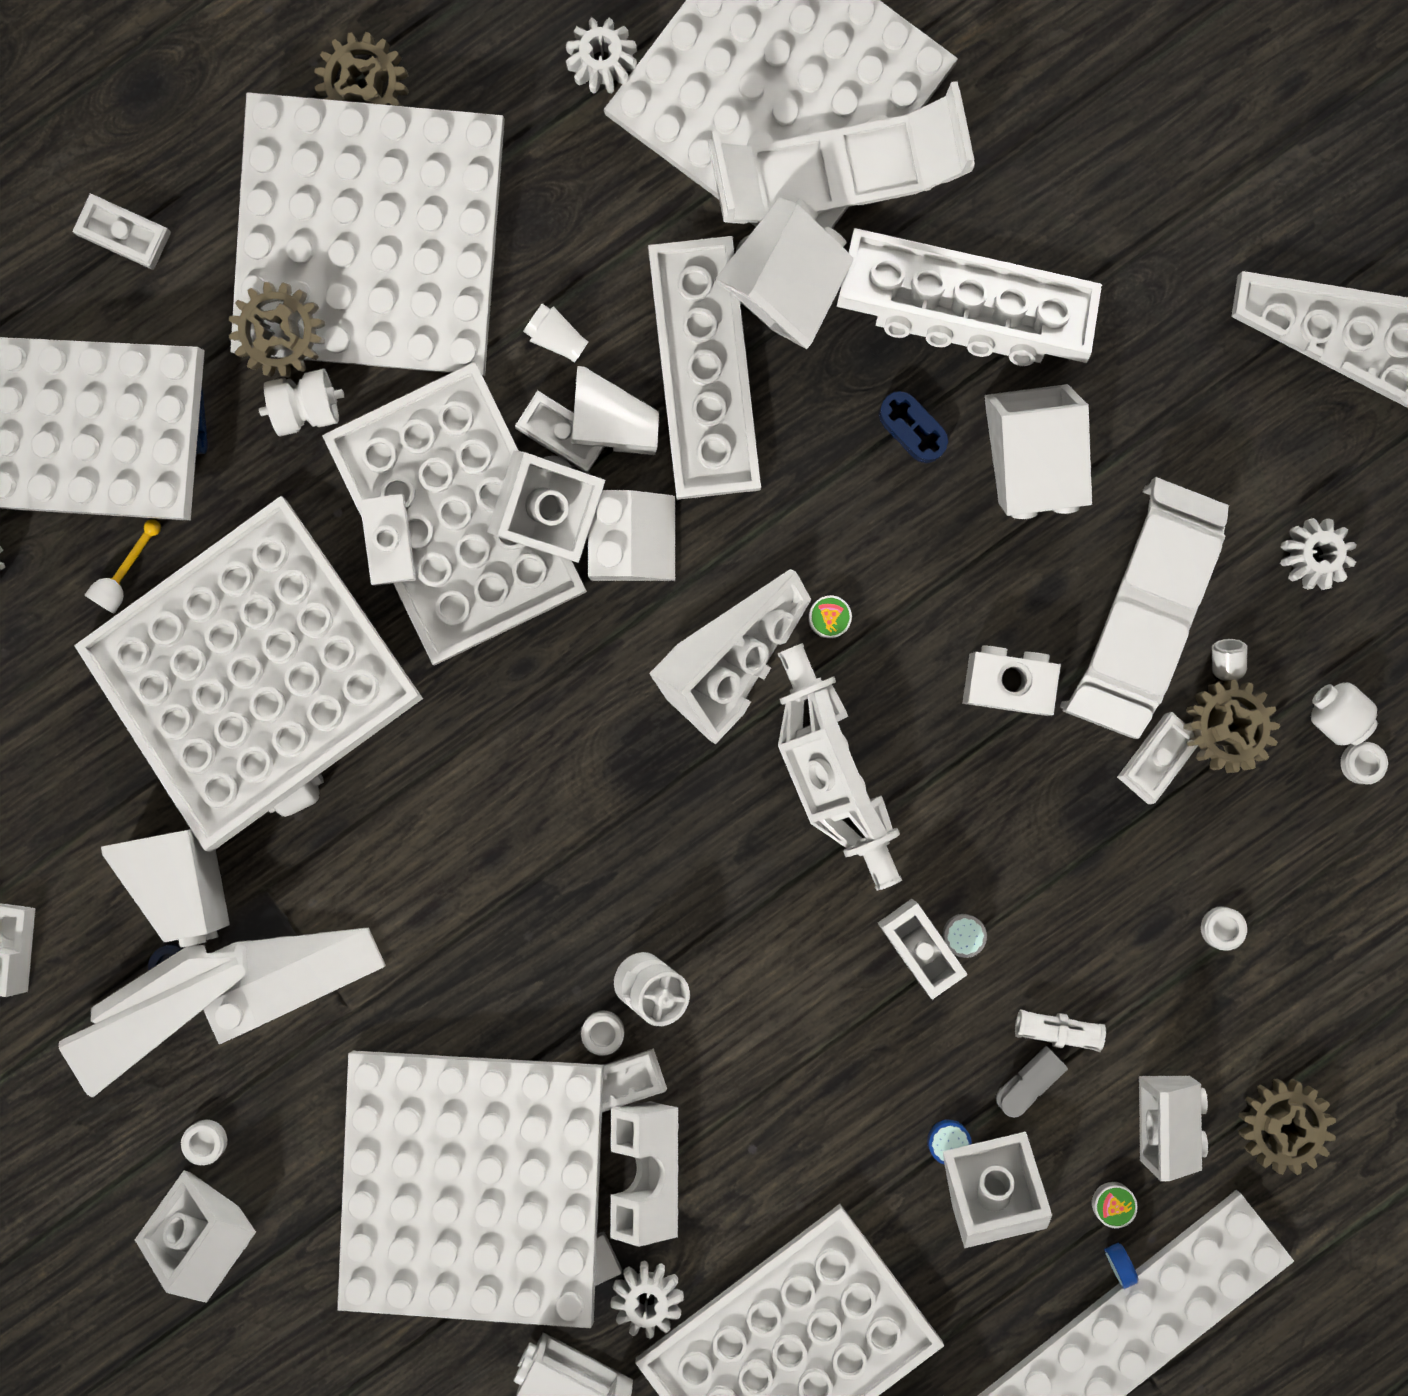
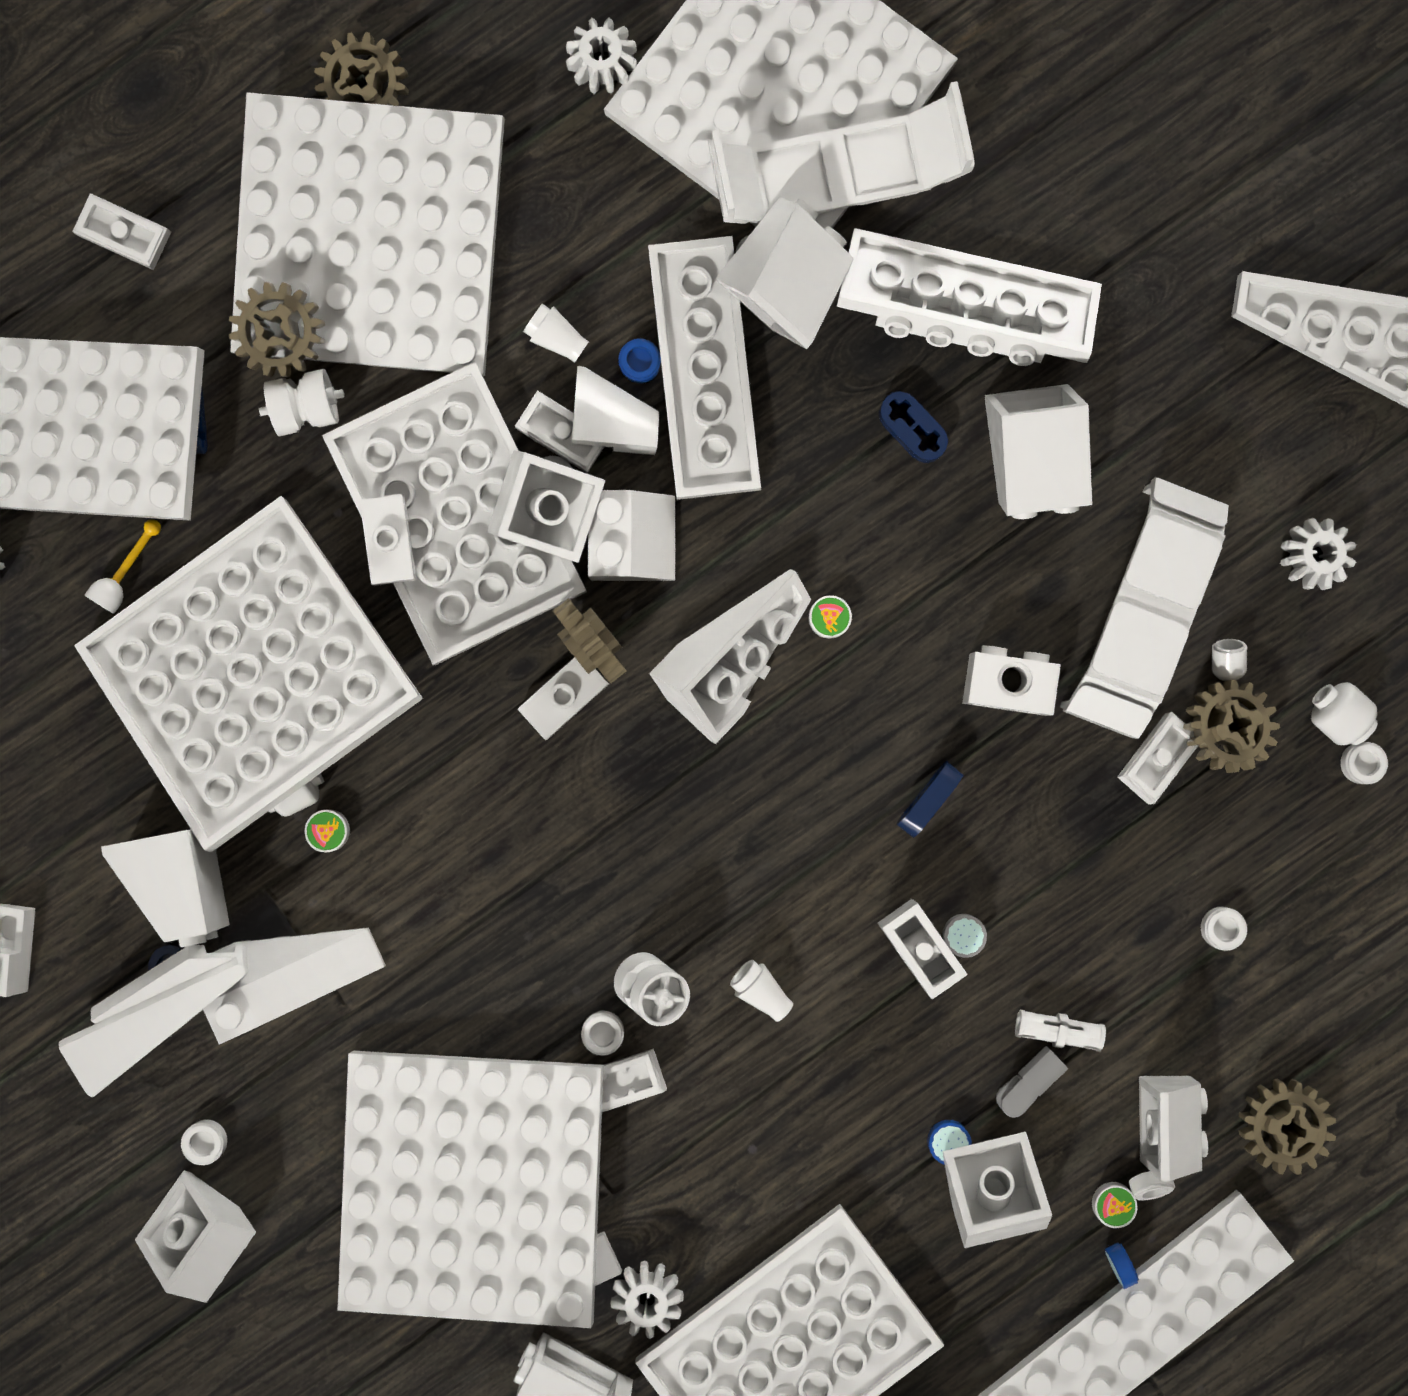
(327, 830): none -> tile
(562, 698): none -> white plate
(589, 640): none -> dark tan gear
(639, 360): none -> blue tile
(650, 1205): white arch -> none
(758, 988): none -> white cone
(826, 771): white plate -> none
(929, 799): none -> dark blue beam
(1148, 1186): none -> white tile

